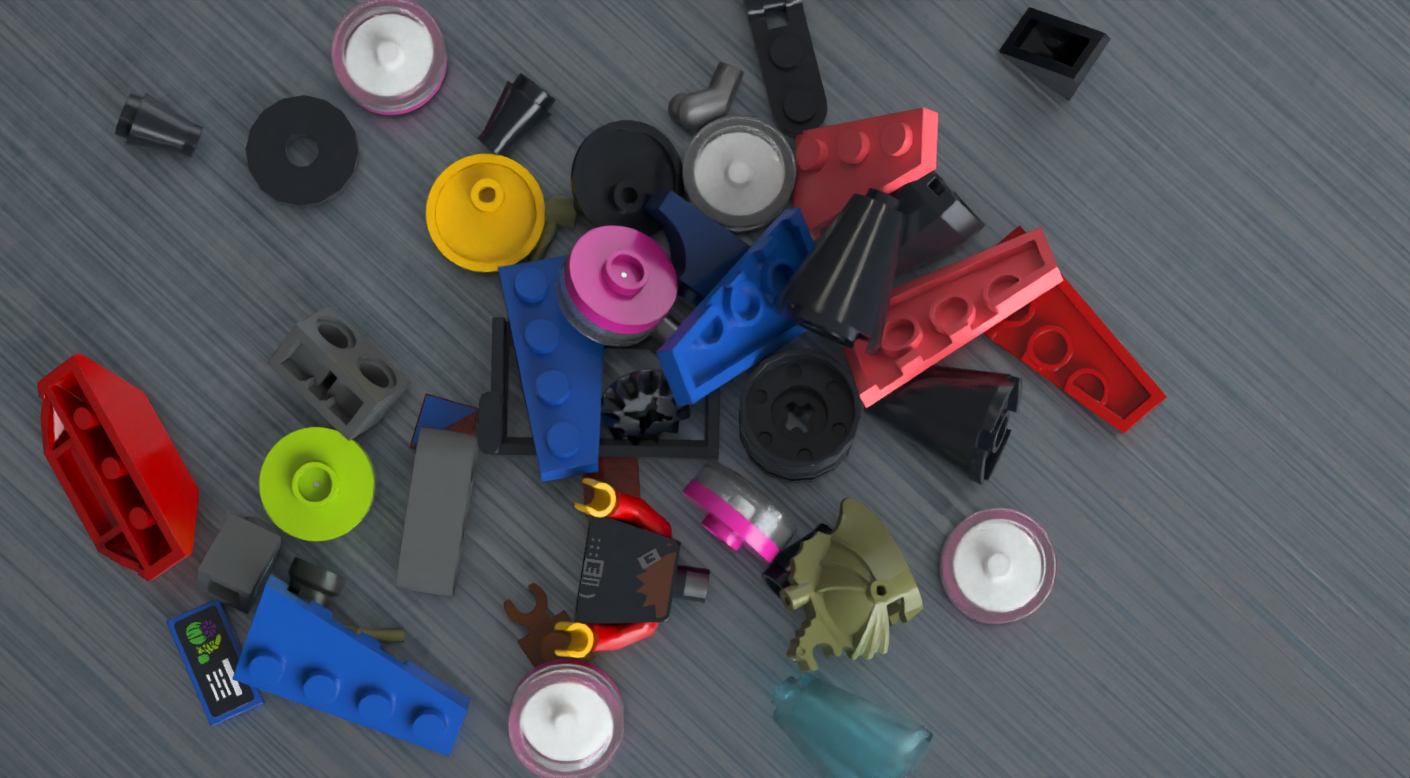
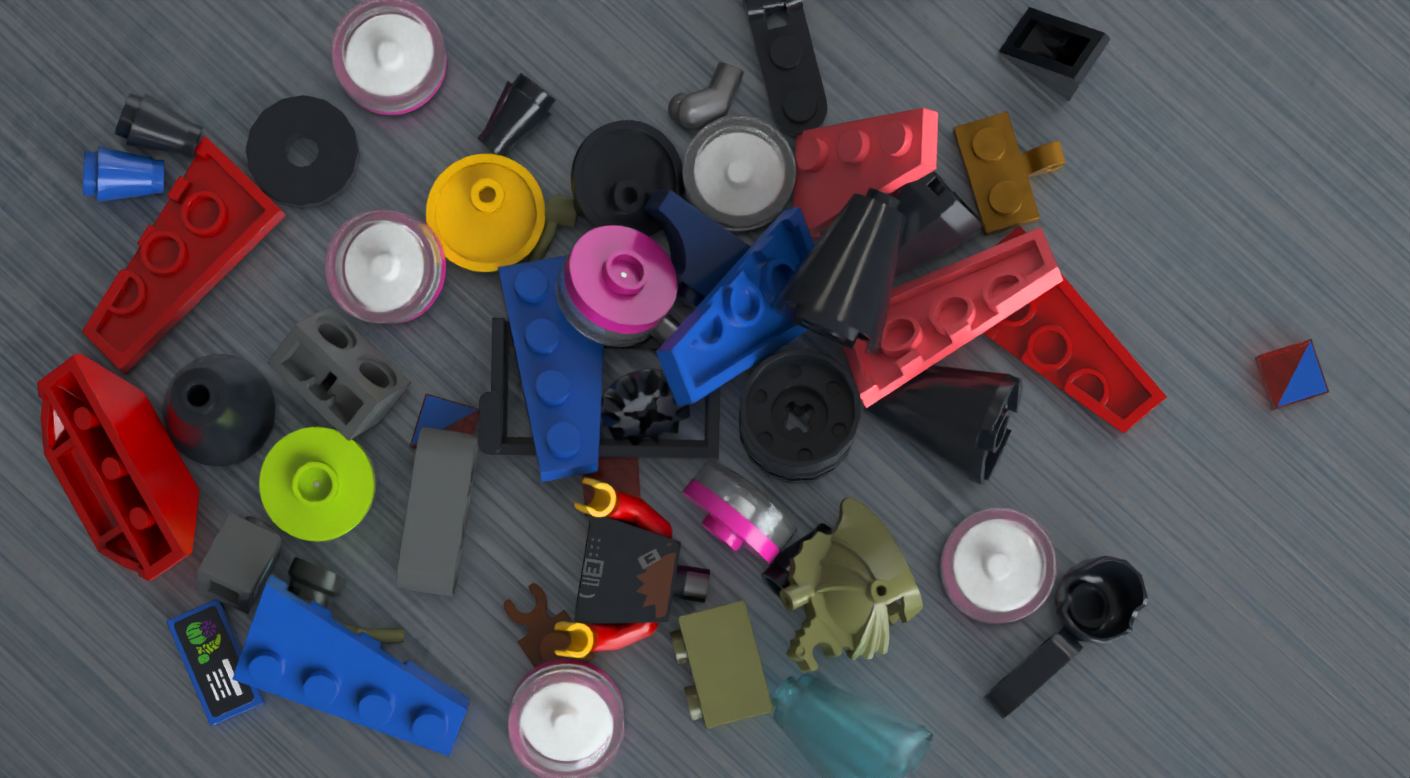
(120, 174): none -> blue cone
(194, 243): none -> red wing
(233, 420): none -> black cone
(385, 266): none -> clear piece
(722, 664): none -> olive brick
(1001, 173): none -> pearl gold plate
(1033, 672): none -> black beam
(1100, 599): none -> black hair
(1291, 374): none -> tile

